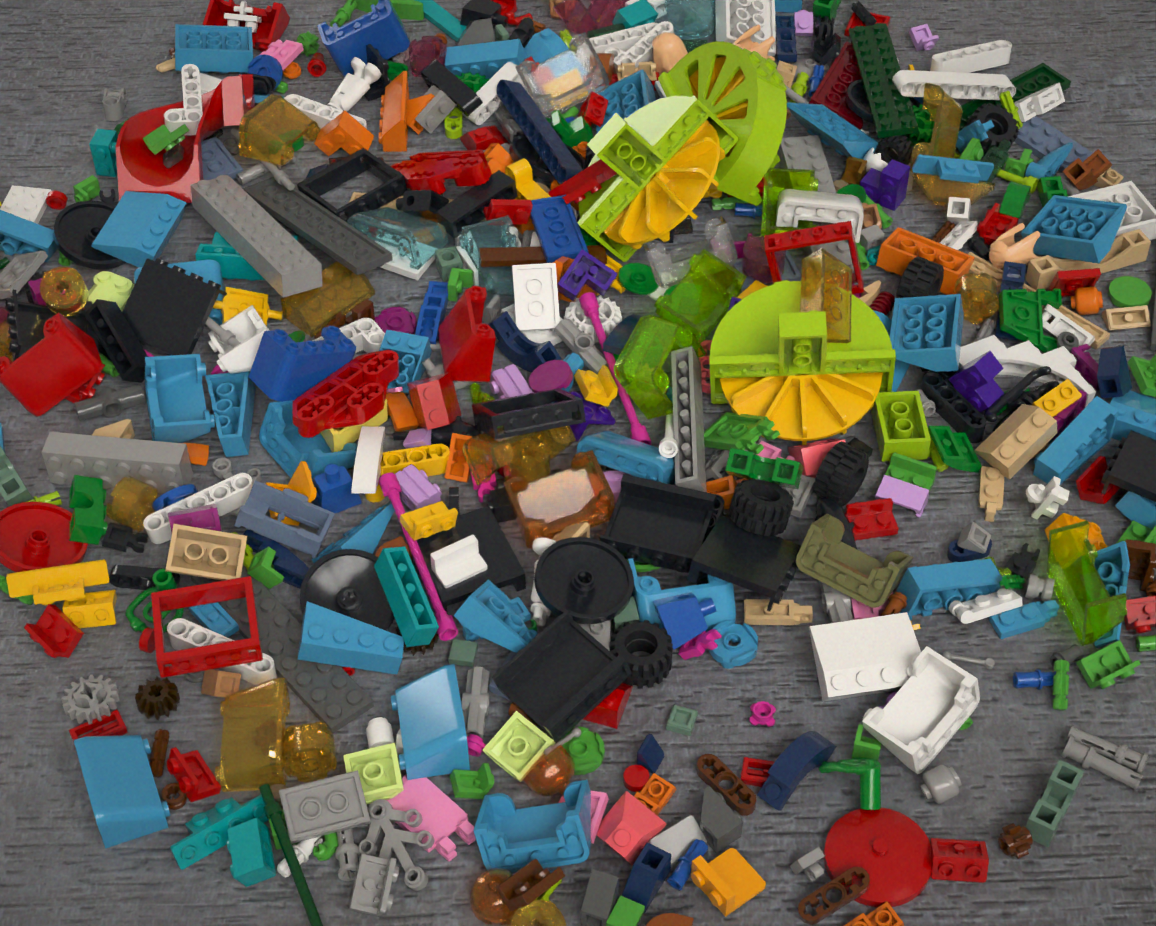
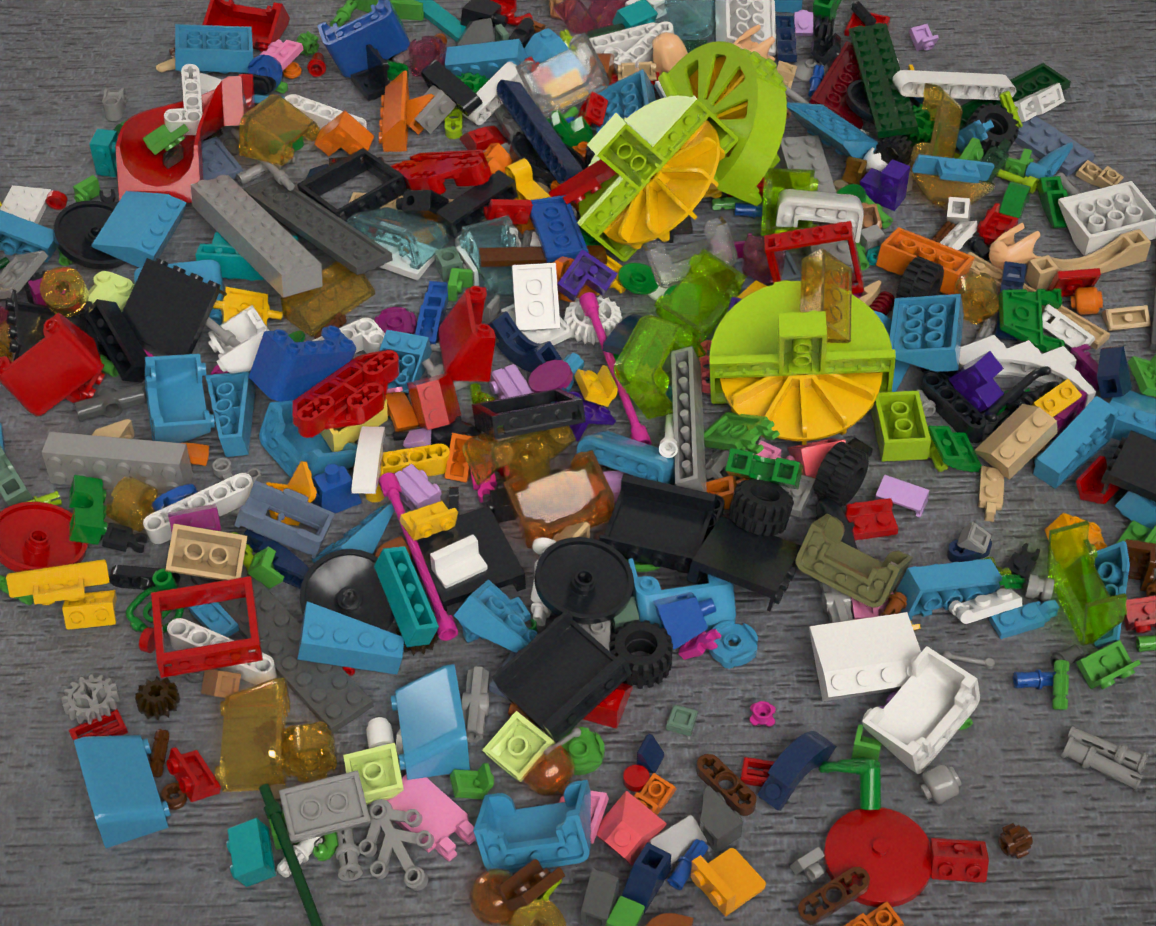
(55, 632): red bracket -> none
(209, 829): teal bracket -> none
(250, 21): white hips -> none
(355, 85): white piece -> none
(362, 310): reddish brown bracket -> none
(373, 885): light grey bracket -> none
(463, 653): sand green tile -> none
(475, 745): dark pink plate -> none
(581, 344): light grey piece -> none
(783, 614): tan hinge -> none
(799, 85): lime pin -> none
(911, 471): bright green bracket -> none
(973, 57): white beam -> none
(1044, 497): white hips -> none
(1054, 803): sand green arch -> none
(1067, 340): dark grey plate -> none
(1076, 228): dark azure slope -> none
(1085, 173): dark orange brick -> none
(1129, 292): bright green tile -> none

